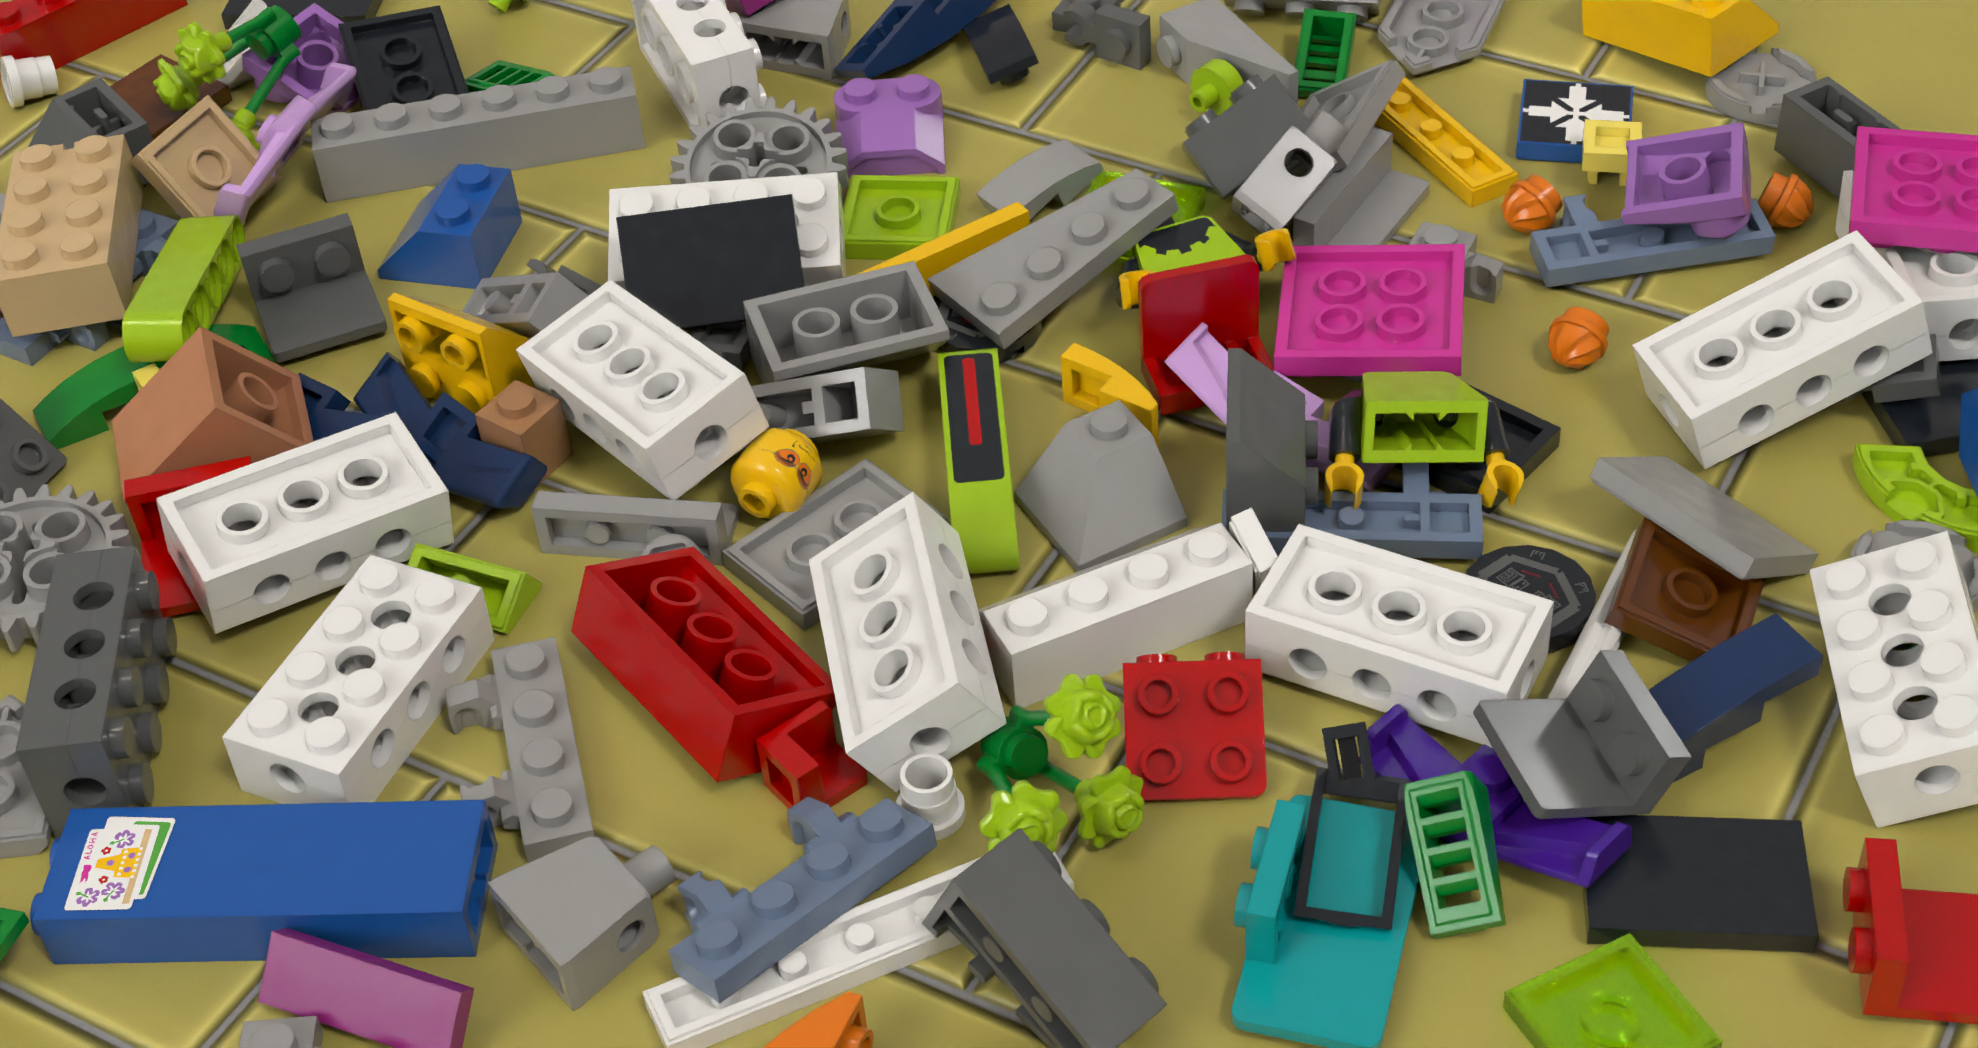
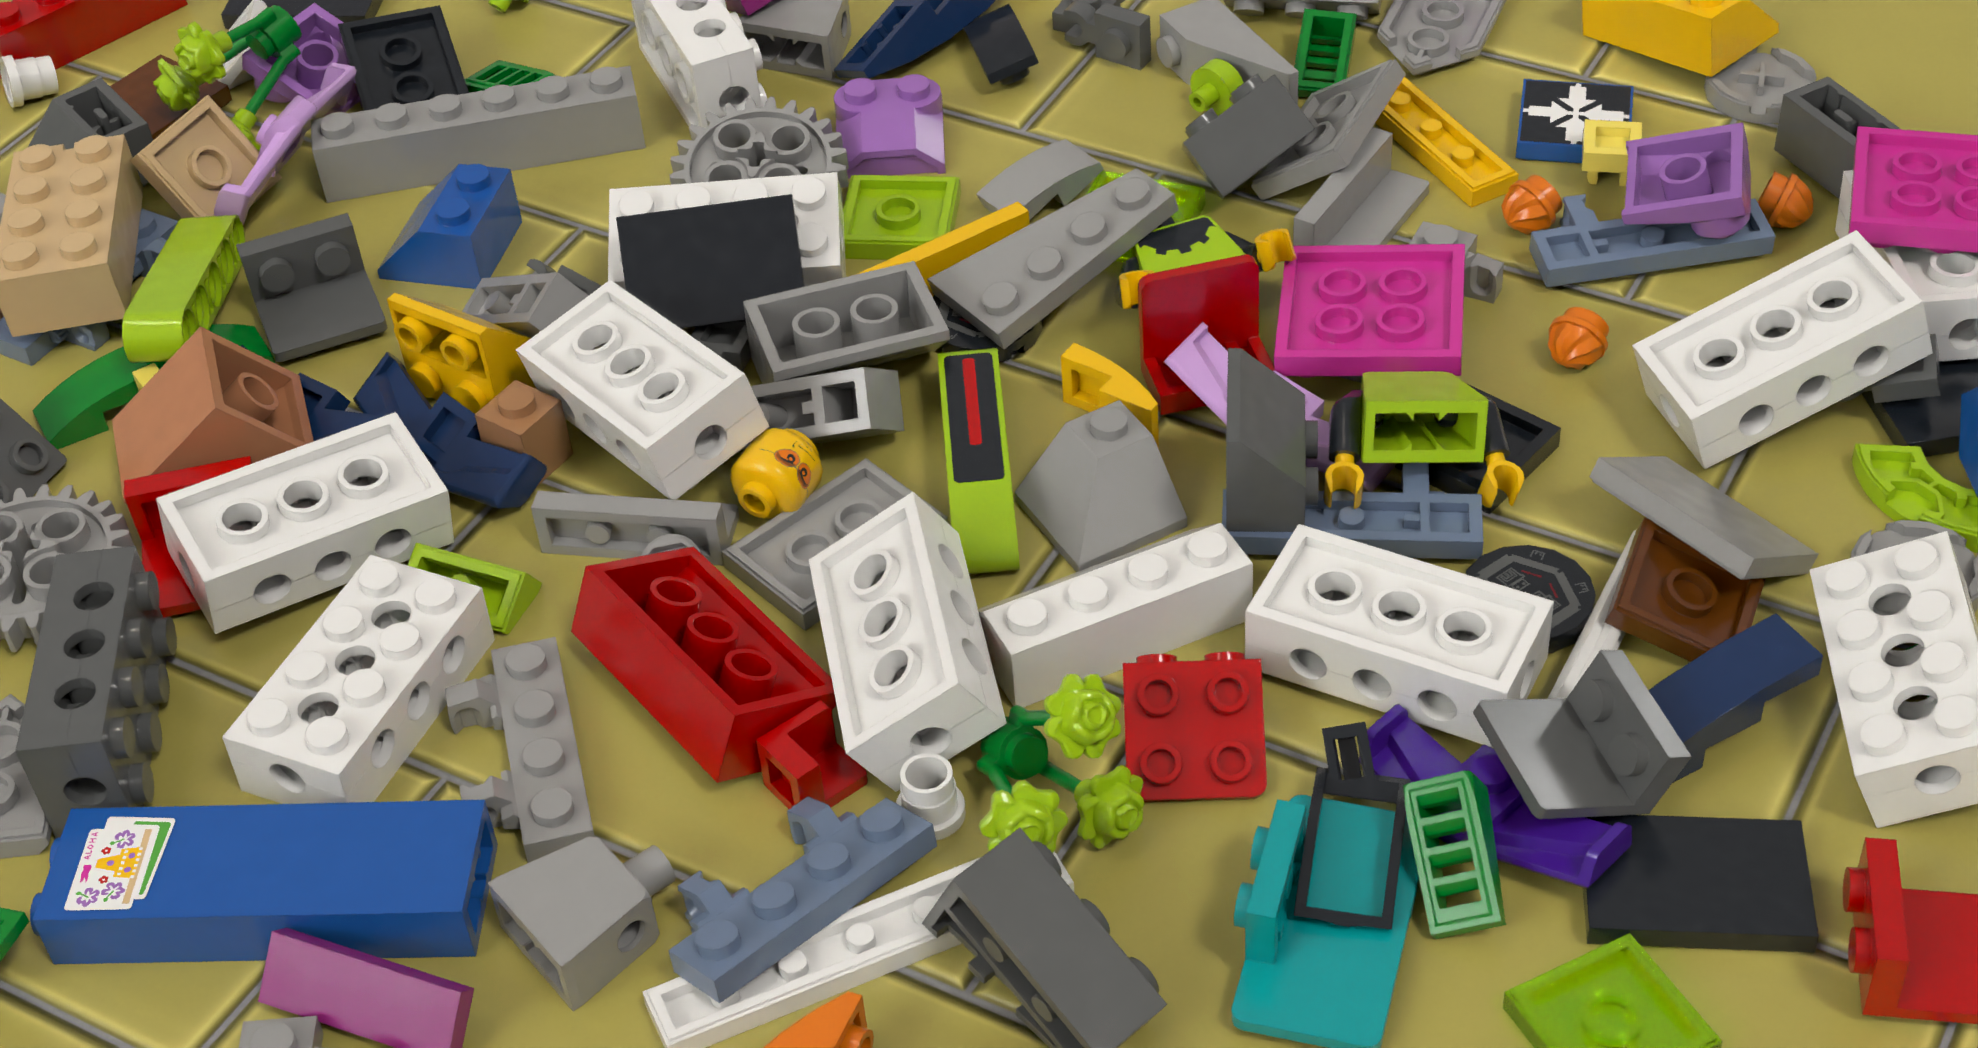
(1254, 542): white tile -> none
(1271, 193): torso -> none

